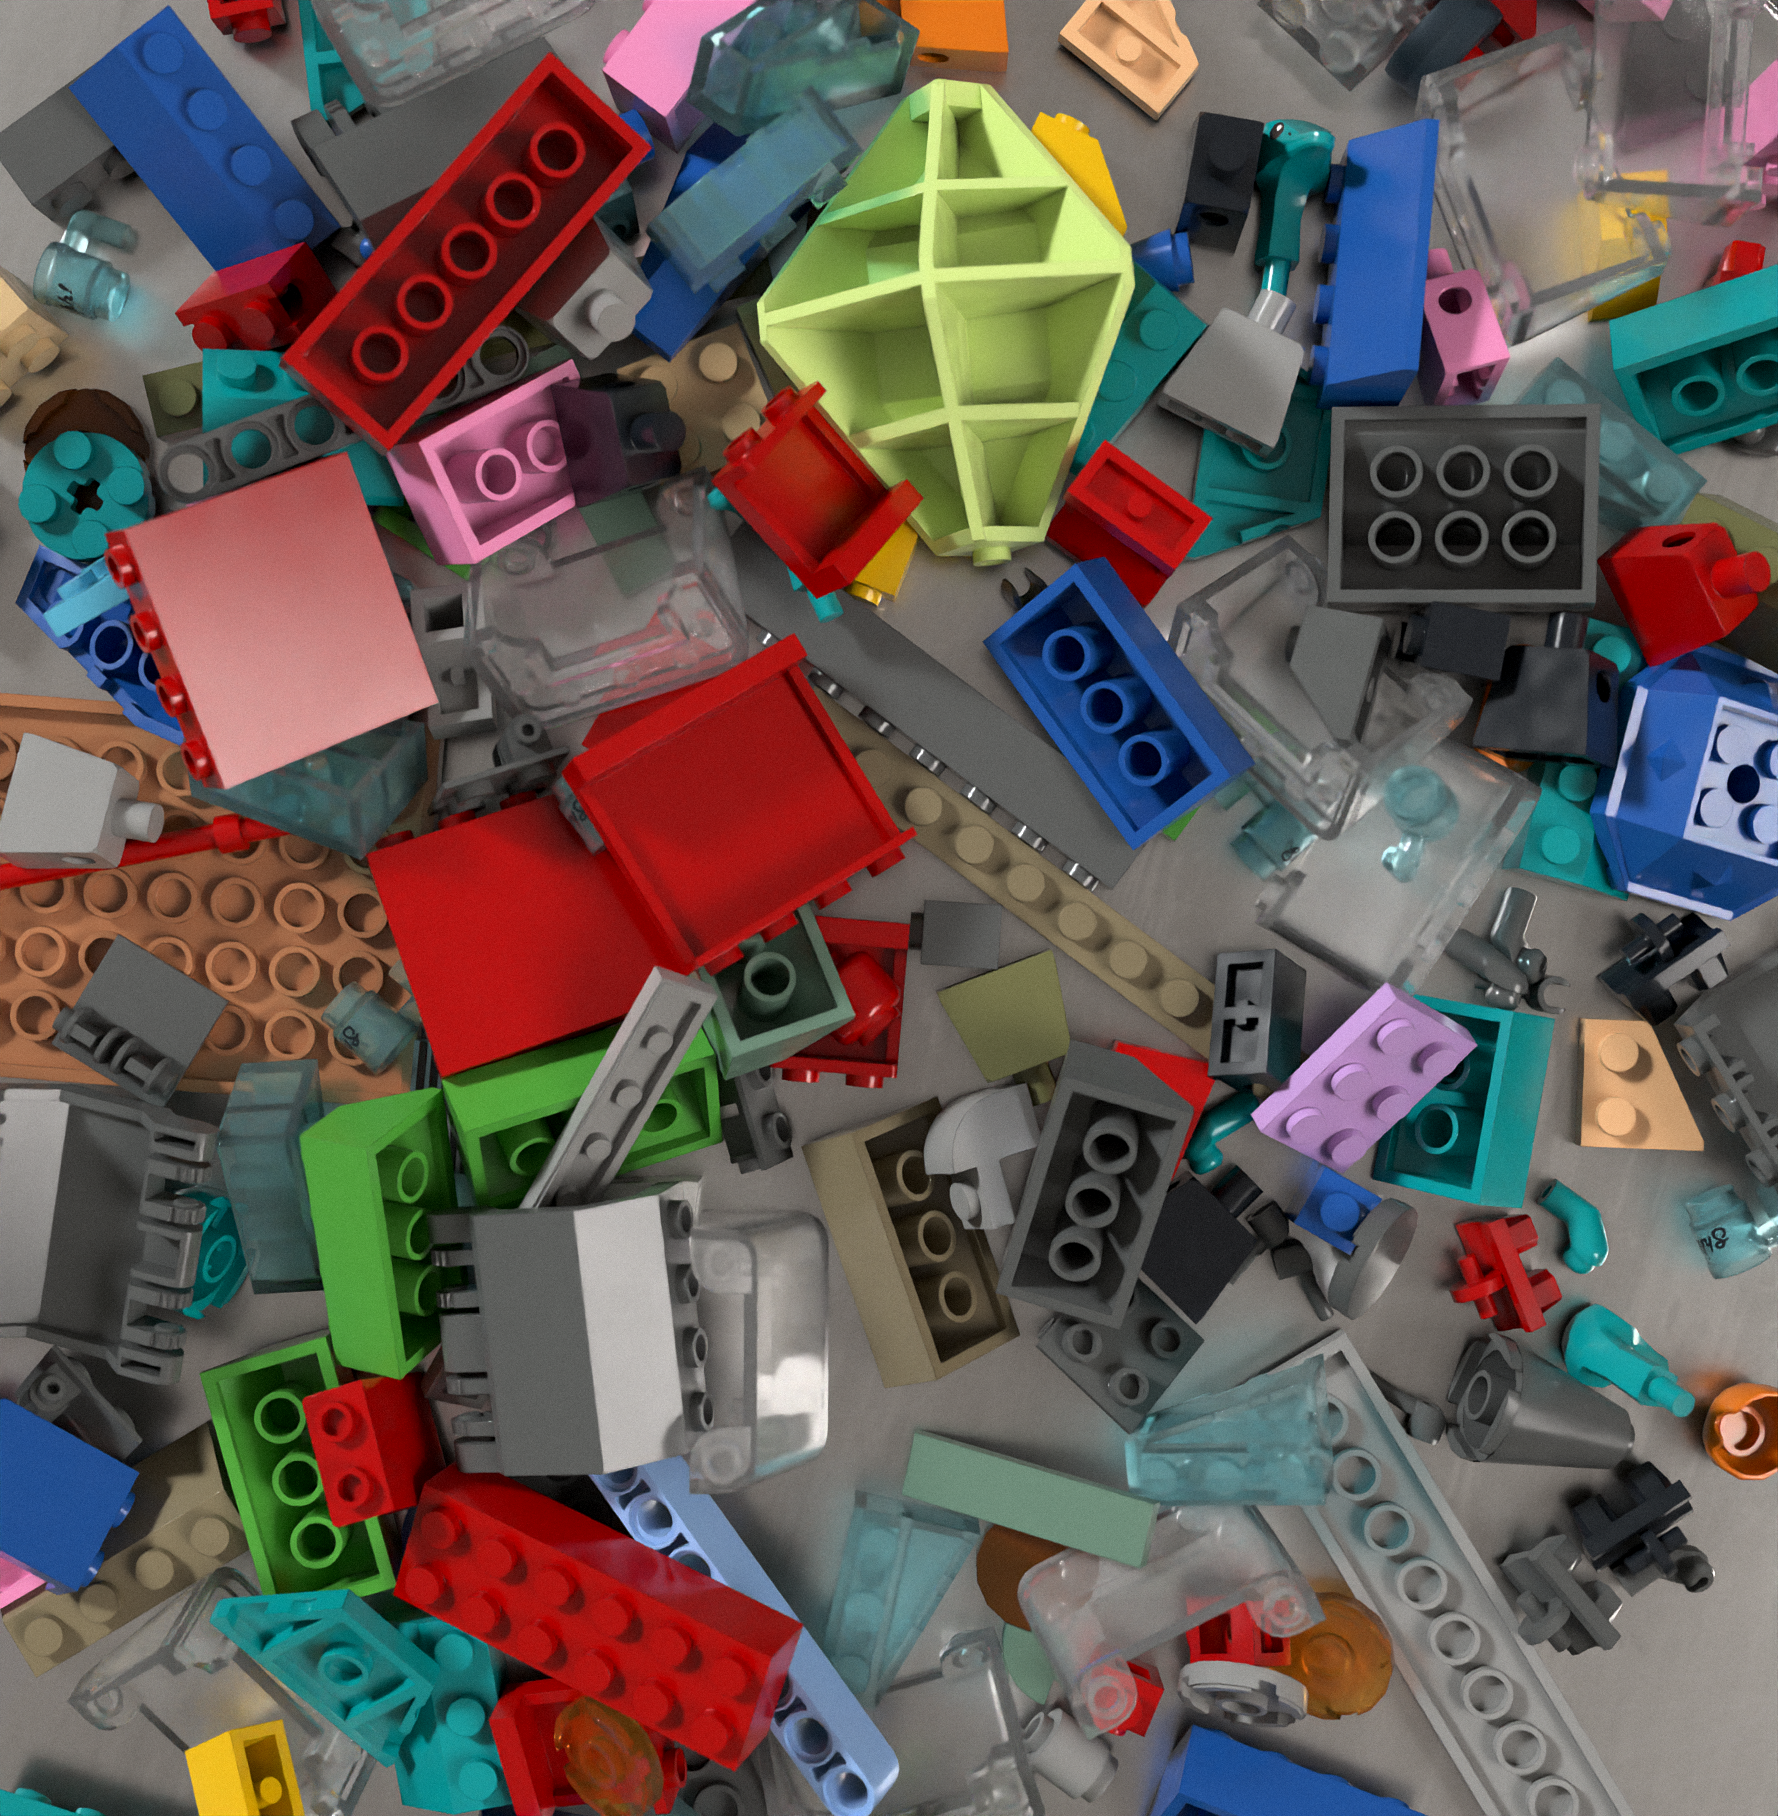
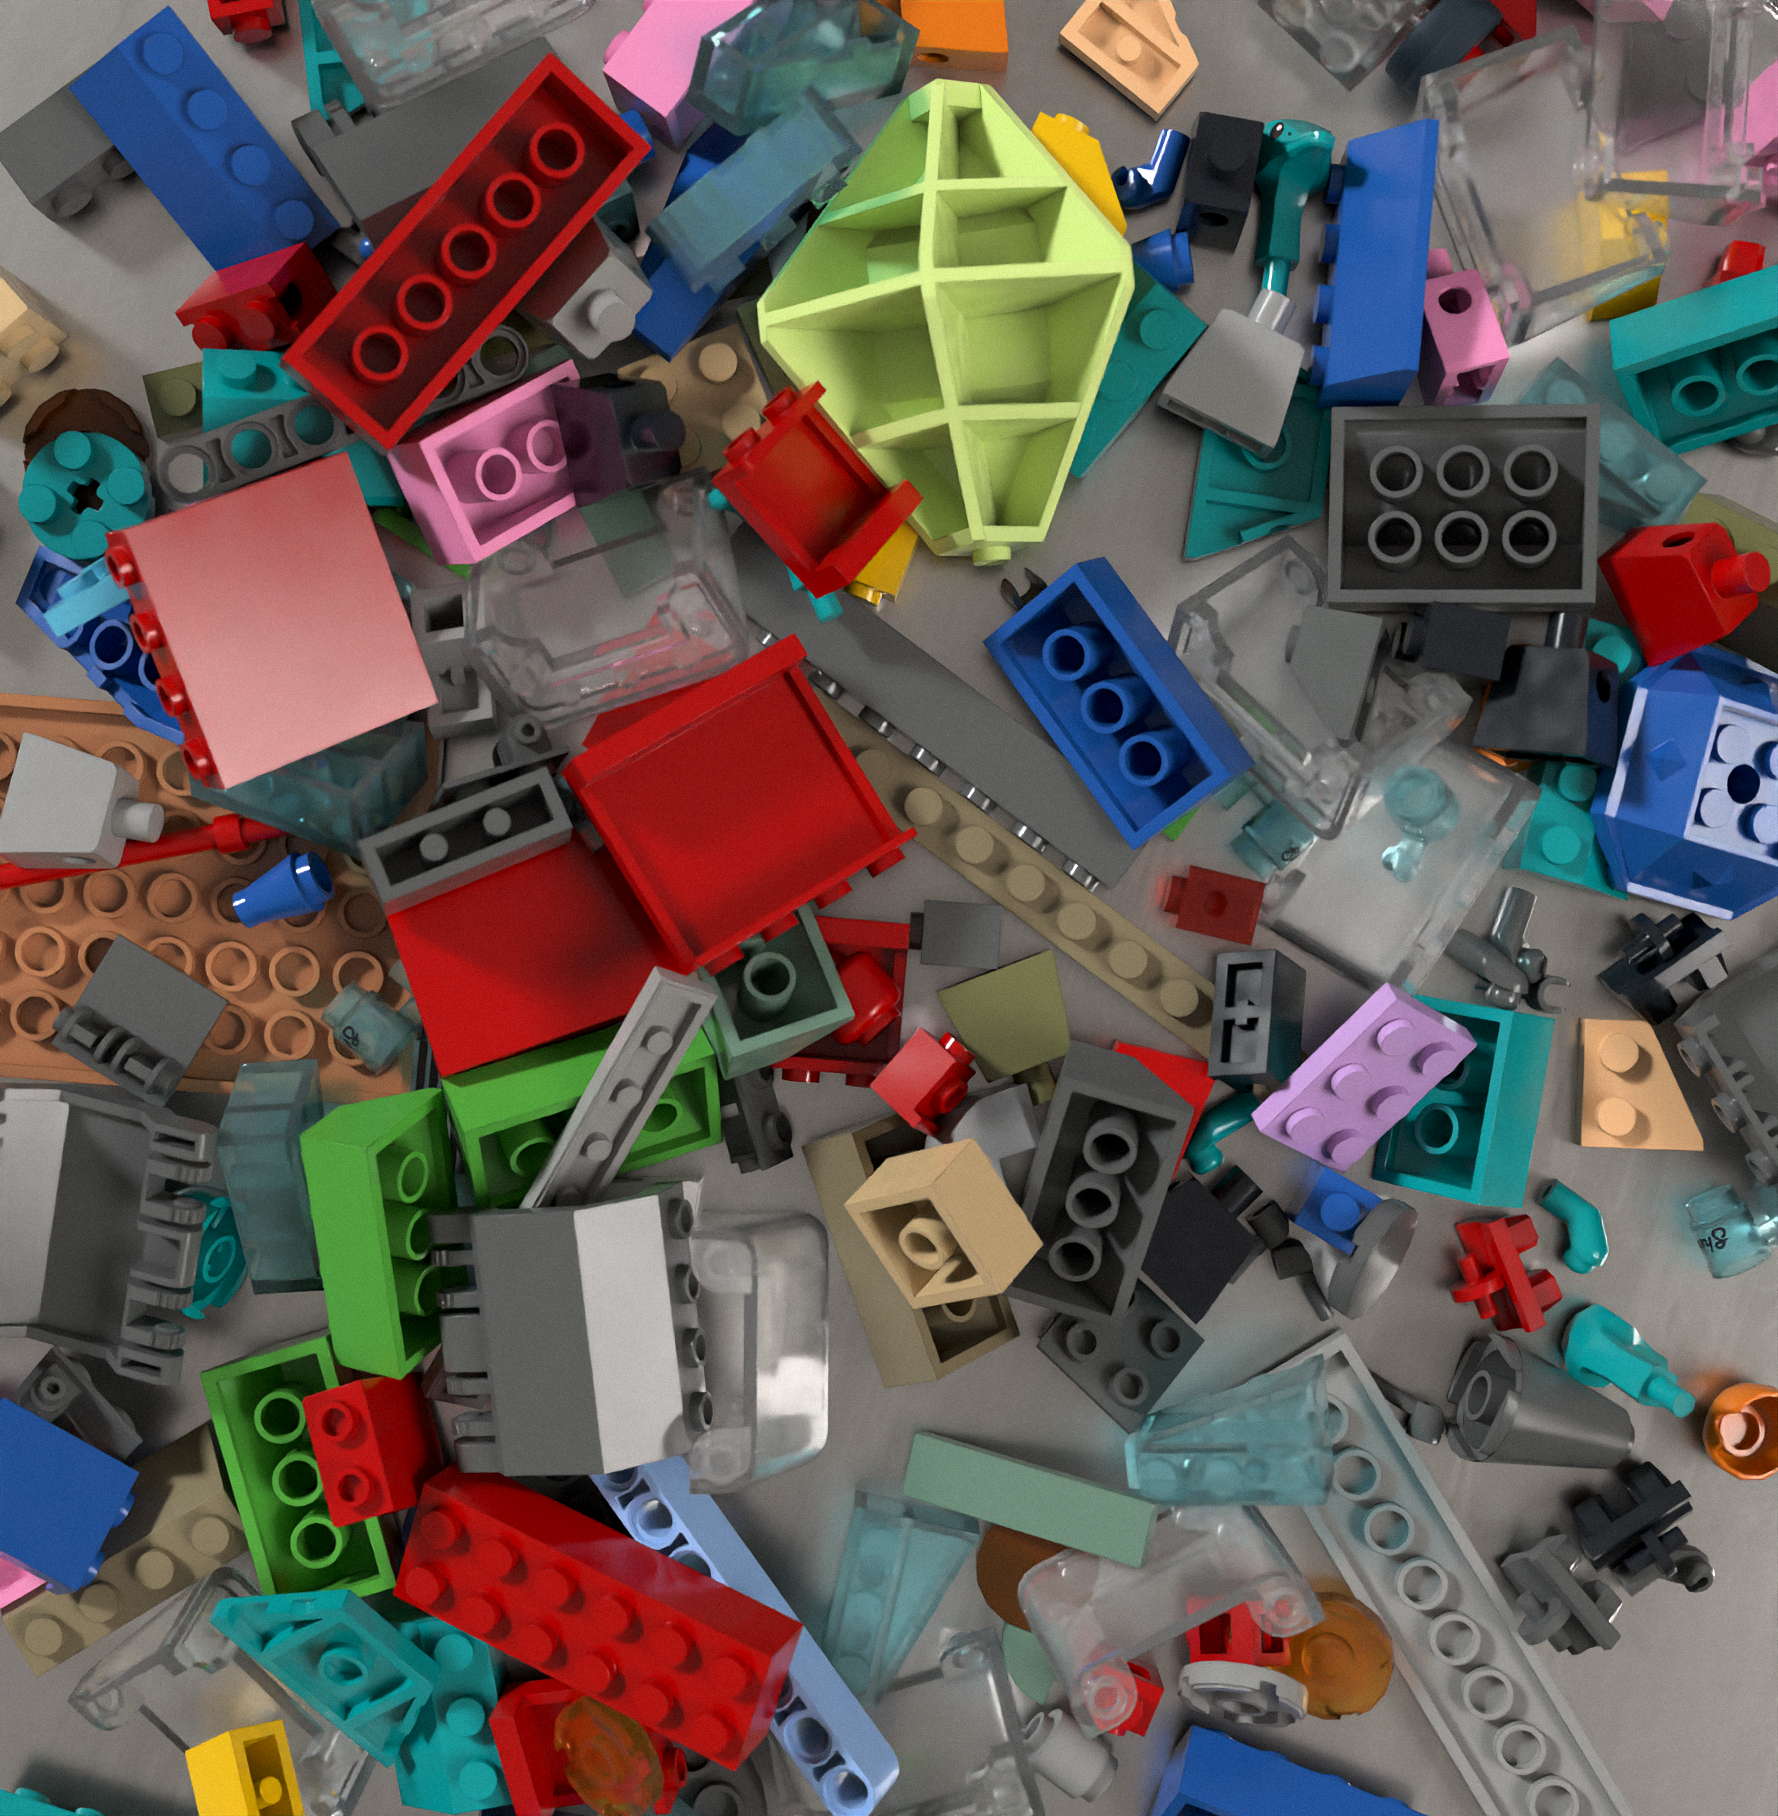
(80, 281): clear light blue piece -> none
(287, 890): none -> blue cone
(465, 841): none -> dark grey brick
(926, 1079): none -> red brick
(944, 1224): none -> tan brick
(1128, 518): red panel -> none
(1155, 179): none -> blue arm
(1214, 904): none -> clear red brick

